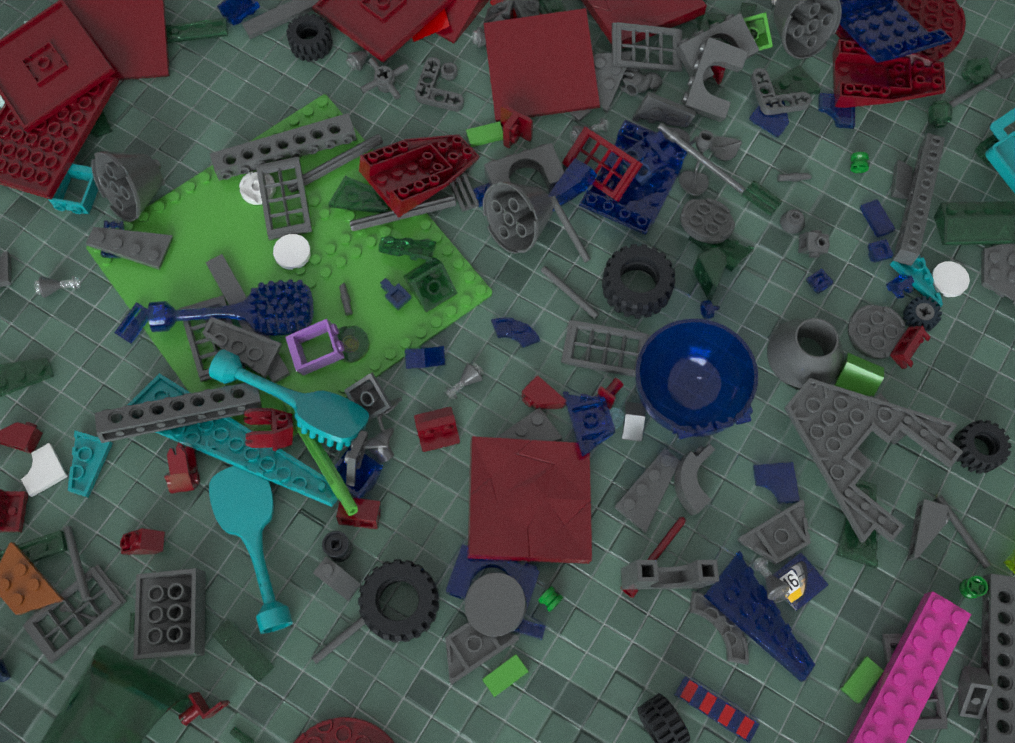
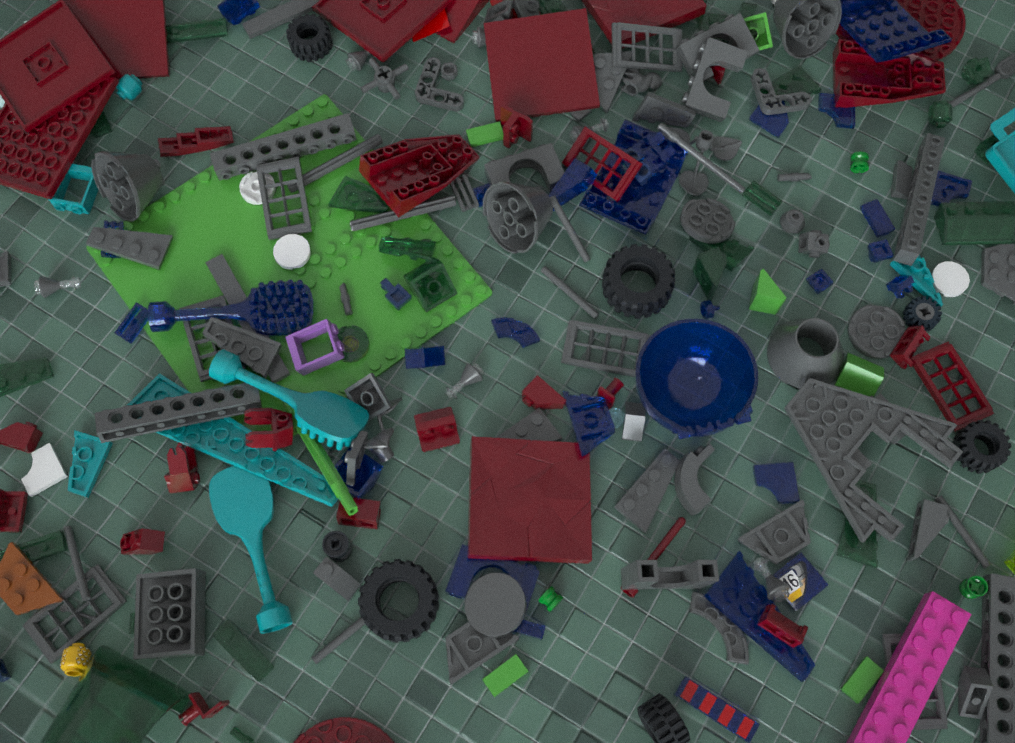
(75, 659): none -> yellow head
(129, 87): none -> teal head
(194, 142): none -> dark red slope
(766, 295): none -> bright green slope
(782, 626): none -> dark red hinge
(938, 351): none -> dark red piece
(949, 187): none -> clear blue tile

